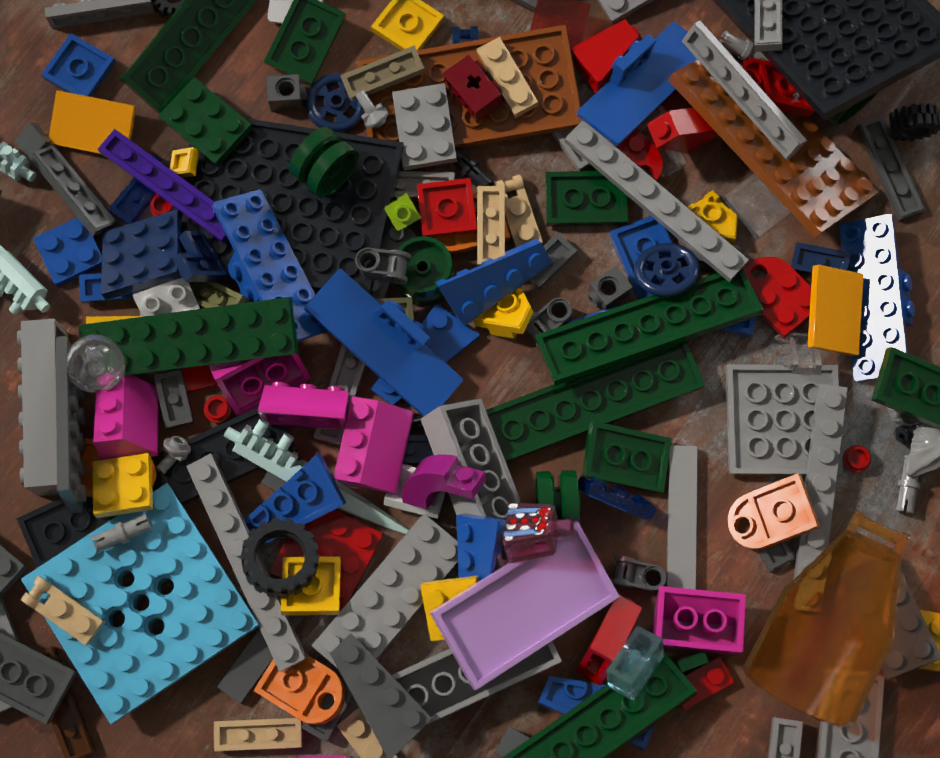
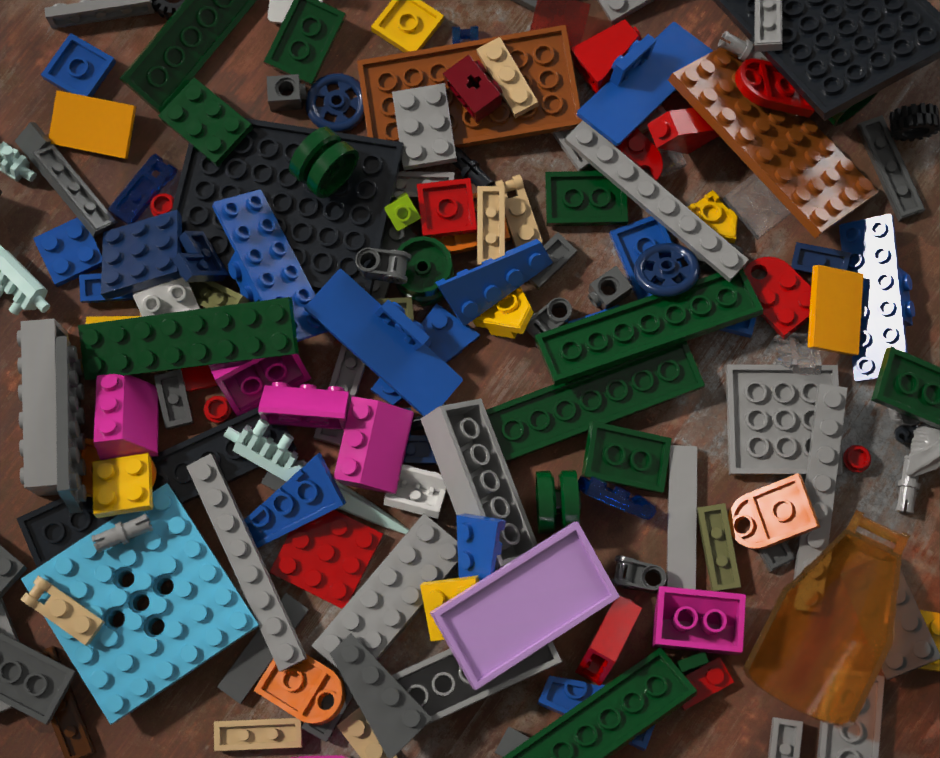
(95, 363): clear cylinder -> none
(163, 182): dark purple plate -> none
(177, 450): light grey plate -> none
(184, 162): yellow tile -> none
(272, 530): black tyre -> none
(323, 593): yellow plate -> none
(374, 115): light grey plate -> none
(383, 73): dark tan plate -> none
(441, 474): magenta arch -> none
(533, 531): clear pink torso -> none
(635, 663): clear light blue brick -> none
(718, 547): none -> olive plate
(744, 90): light grey tile -> none

